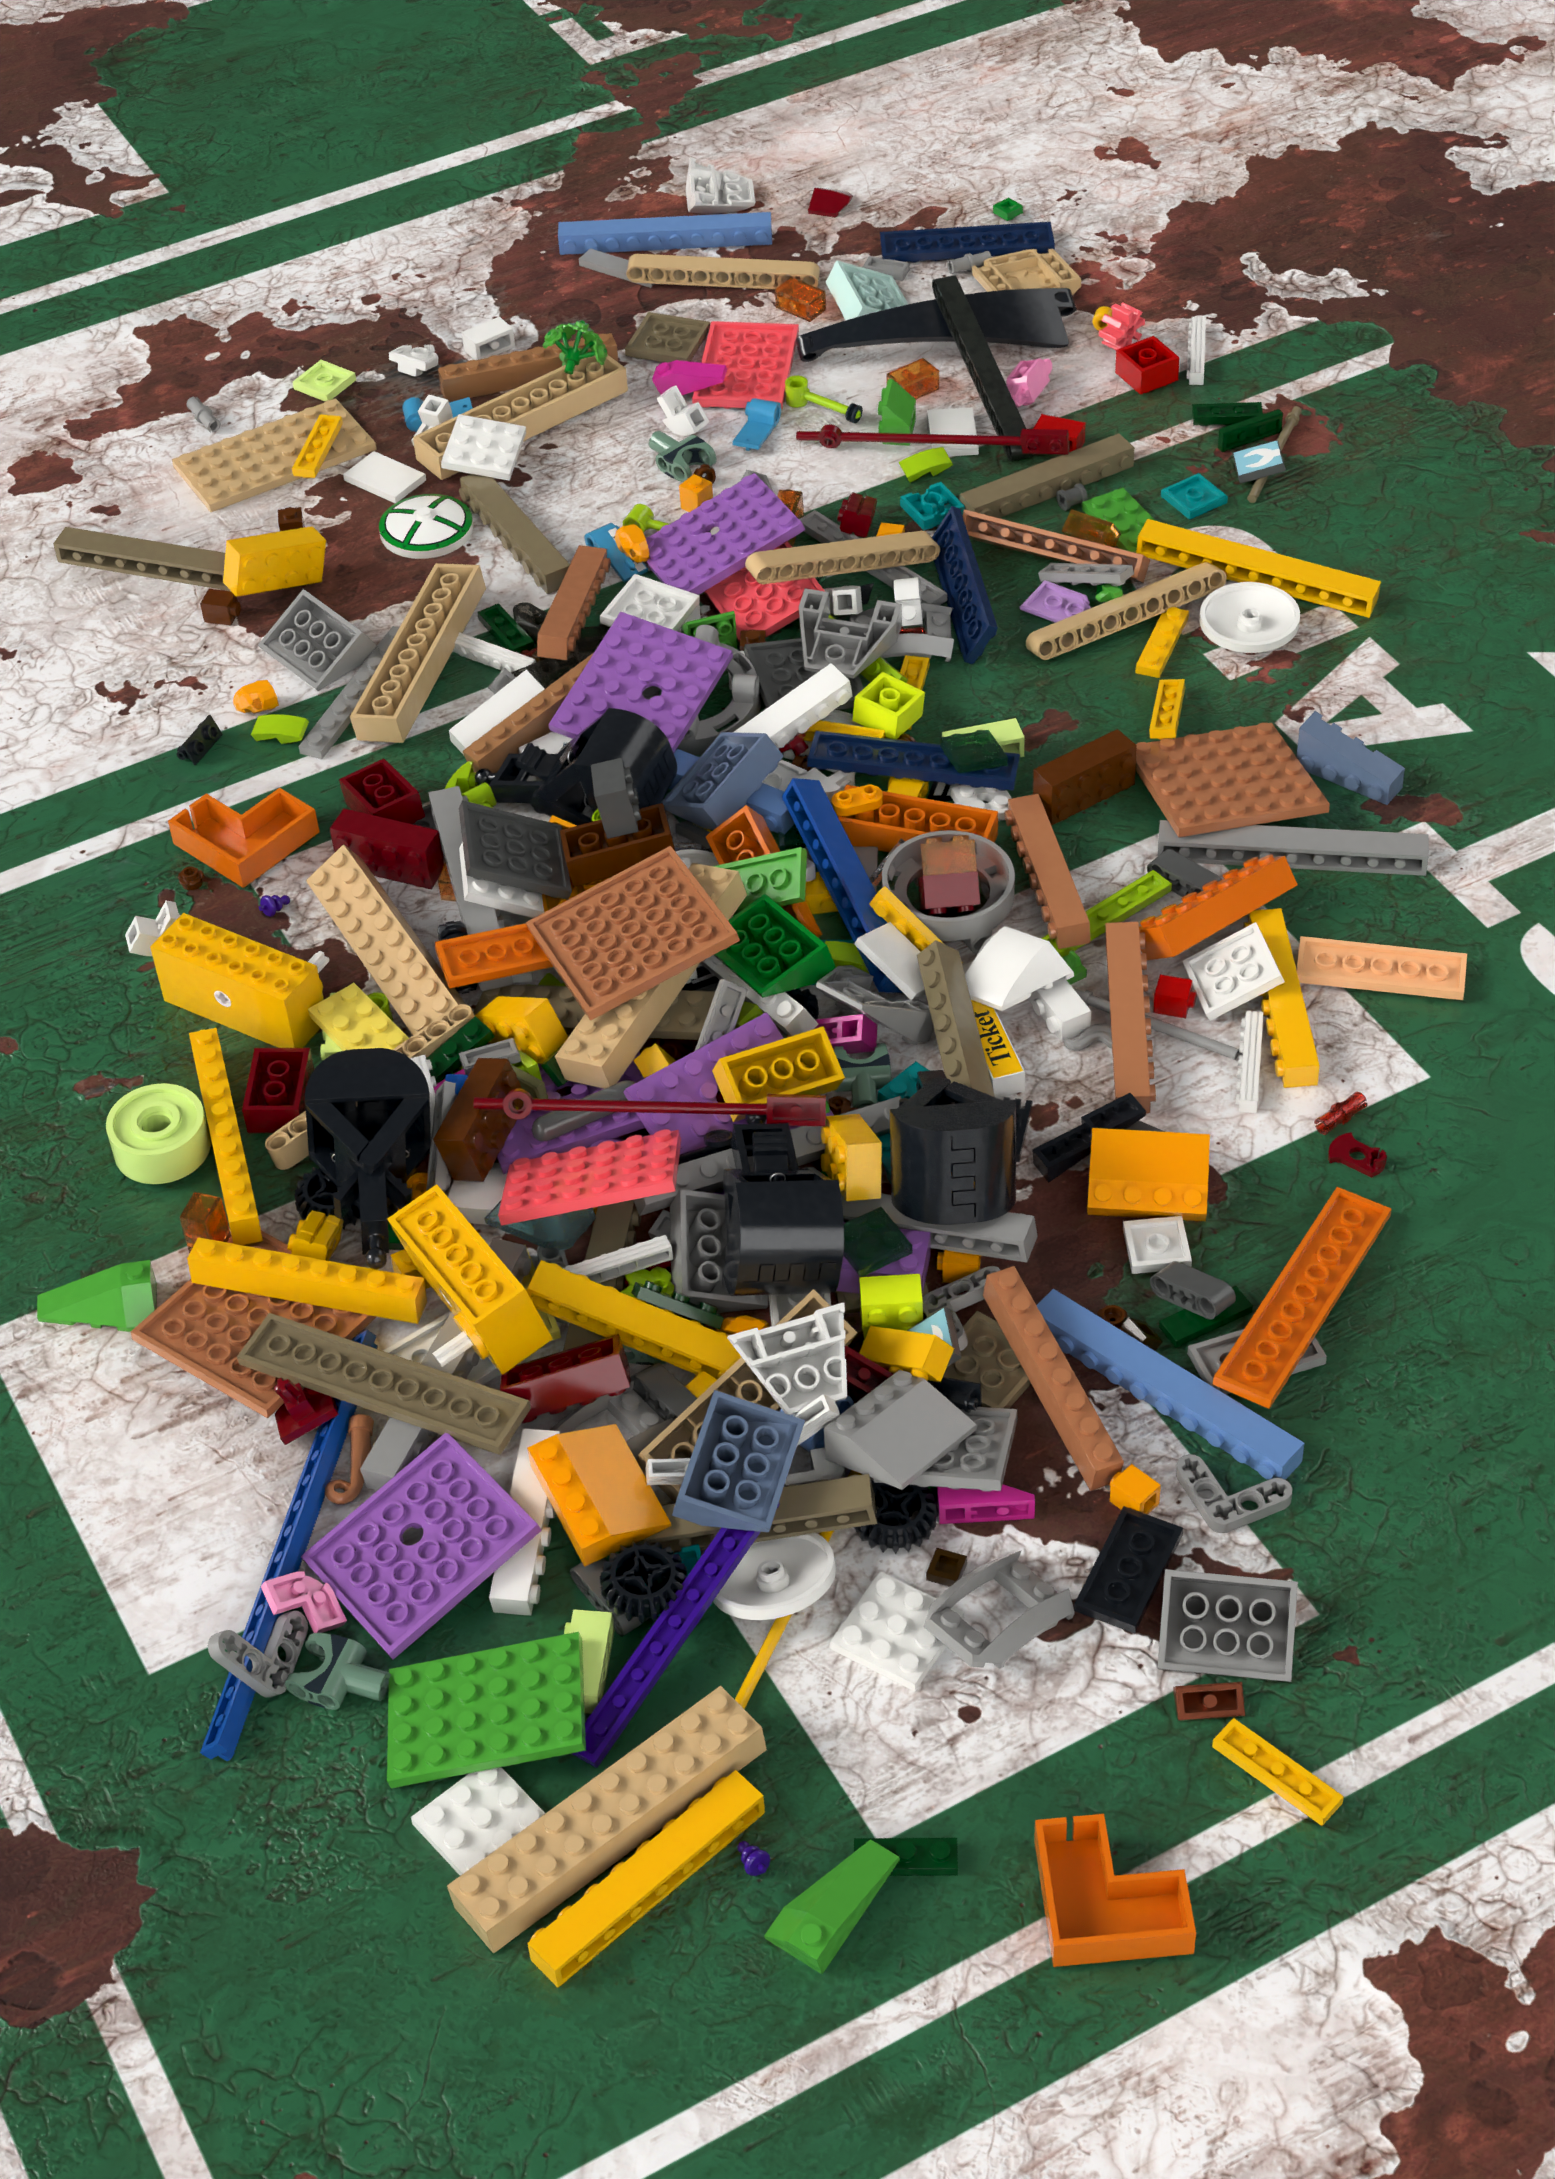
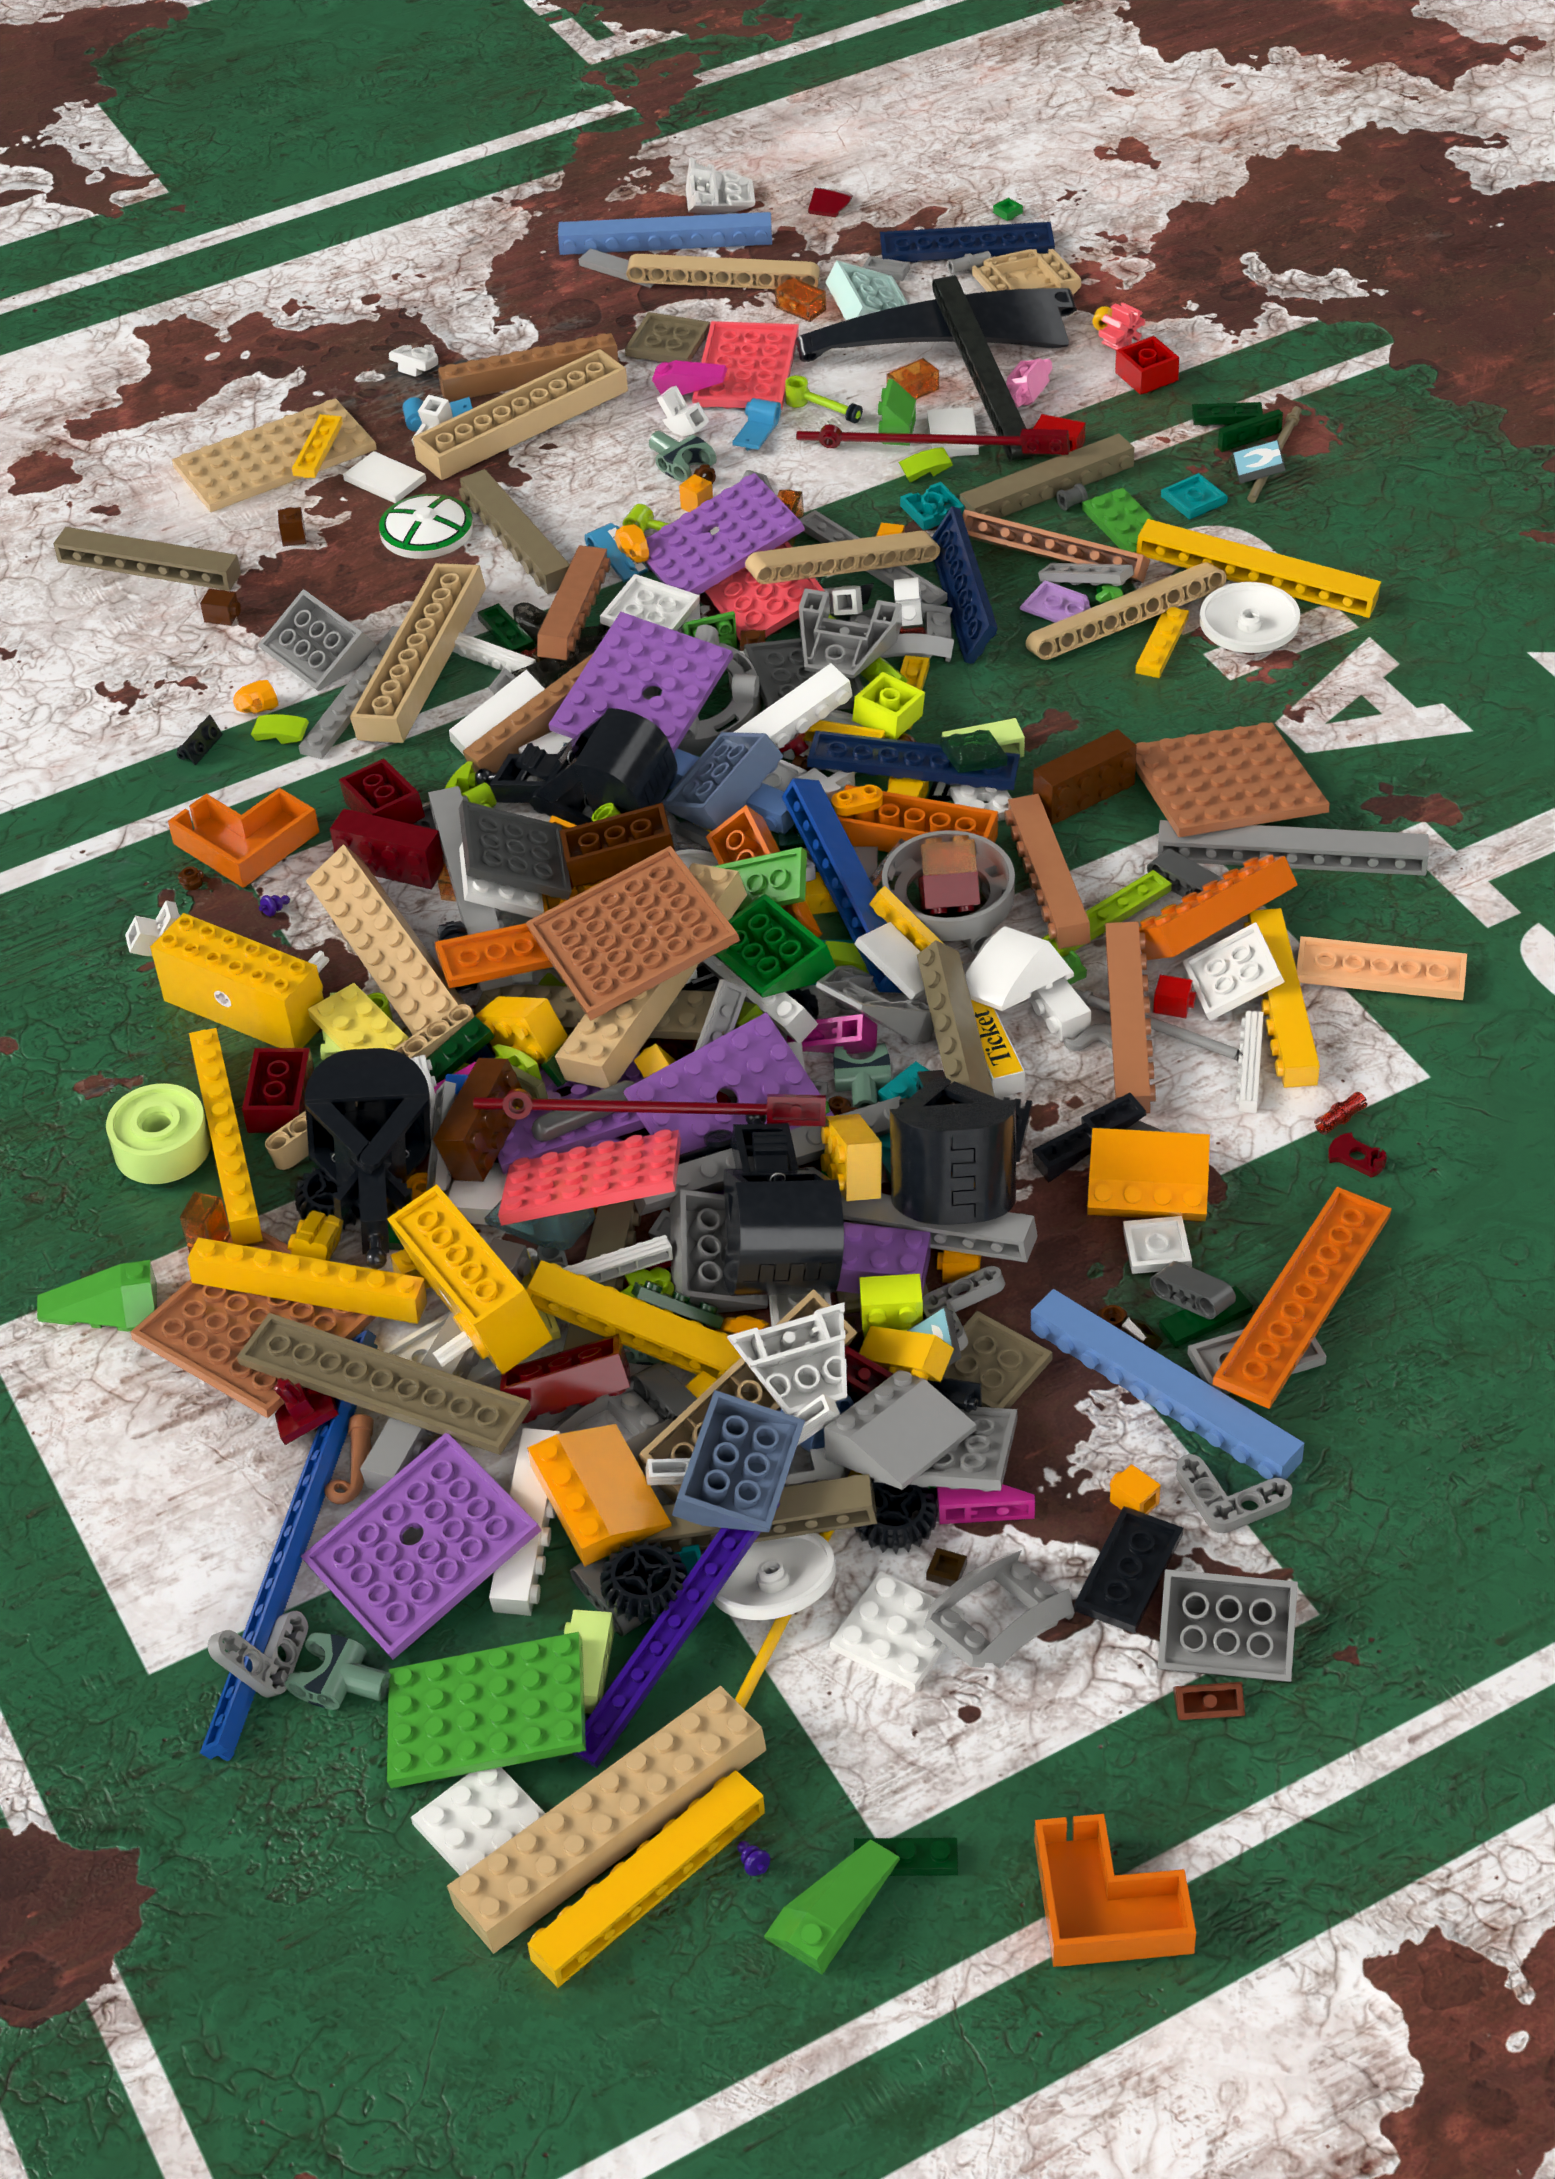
(203, 414): light grey pin -> none
(274, 561): yellow brick -> none
(306, 1592): bright pink plate -> none
(324, 380): yellowish green plate -> none
(483, 447): white plate -> none
(488, 339): white brick -> none
(504, 1049): light grey tile -> none
(571, 355): plant -> none
(616, 797): dark grey brick -> none
(787, 1066): yellow brick -> none
(857, 514): dark red brick -> none
(874, 1242): clear green plate -> none
(1052, 1378): nougat brick -> none
(1091, 529): clear orange brick -> none
(1167, 709): yellow plate -> none
(1196, 351): white piece -> none
(1278, 1771): yellow plate -> none
(1347, 761): sand blue wedge -> none

